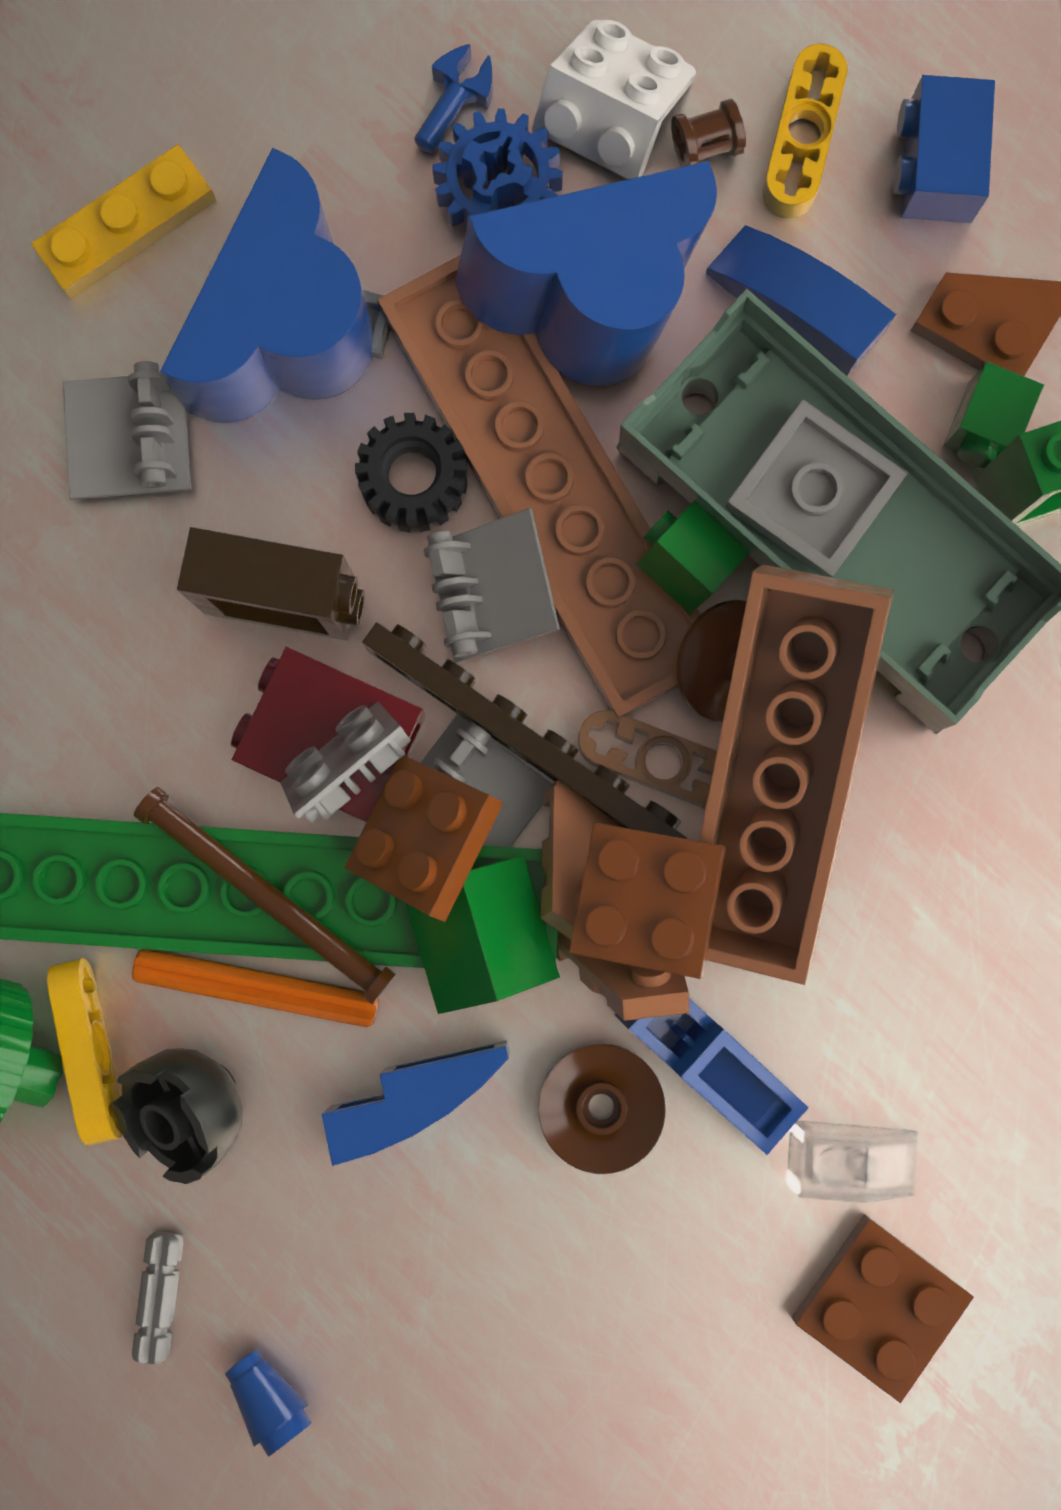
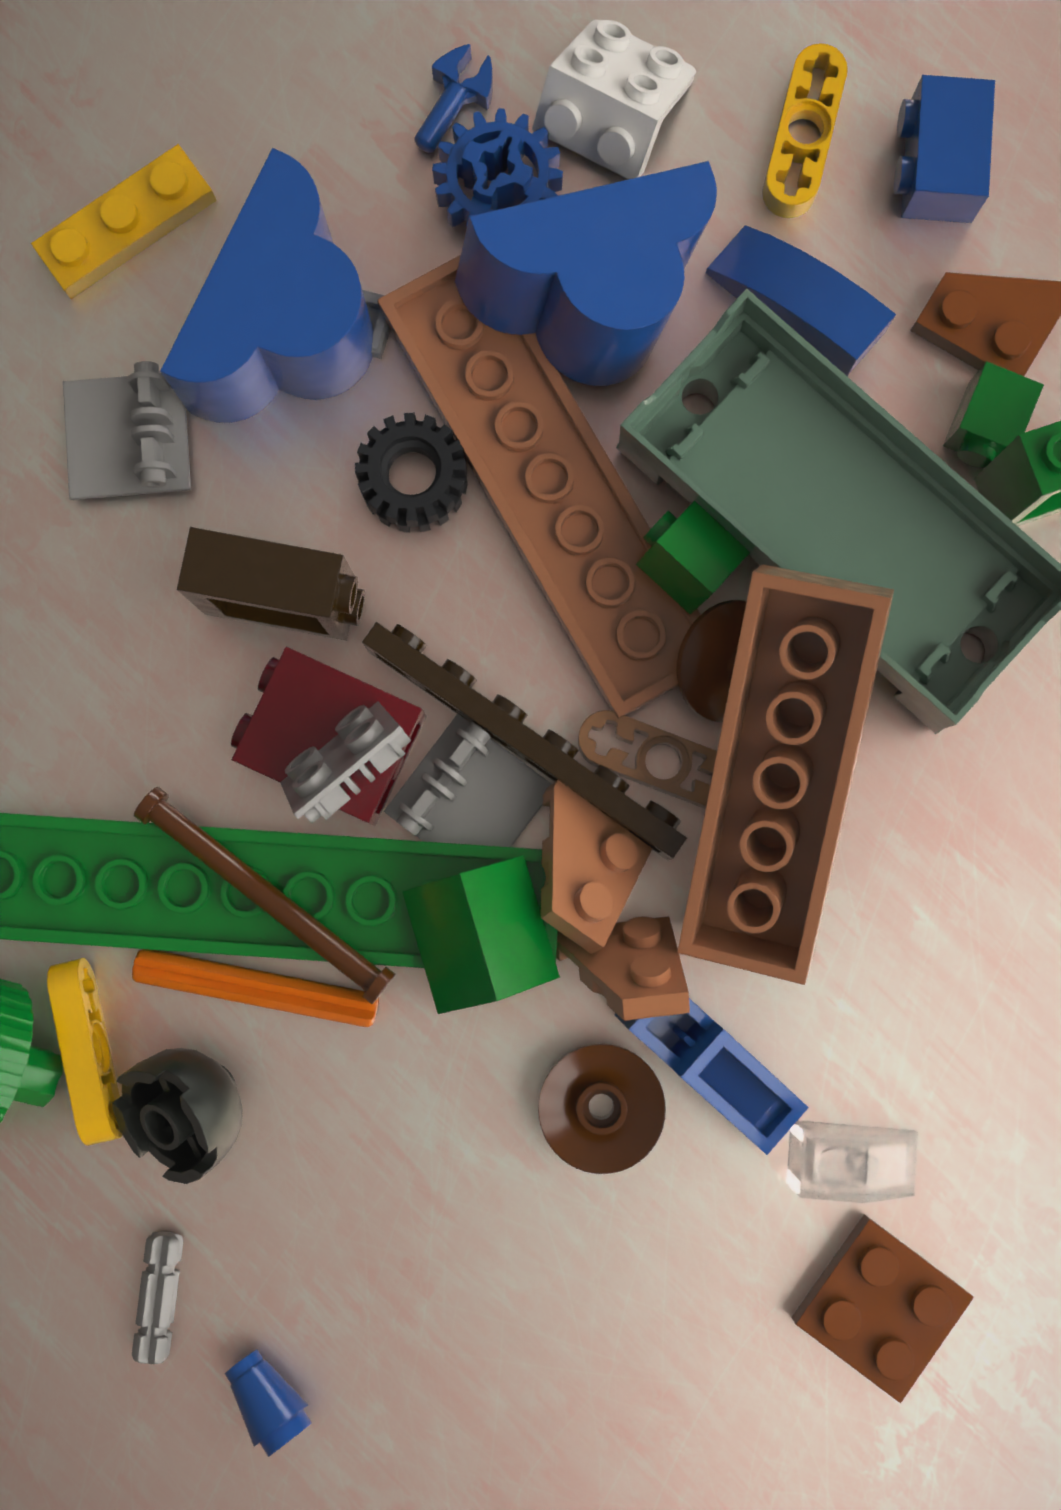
(411, 1100): blue slope -> none
(423, 837): dark orange plate -> none
(492, 585): light grey hinge -> none
(648, 900): dark orange plate -> none
(708, 134): reddish brown bush -> none
(816, 490): light grey plate -> none

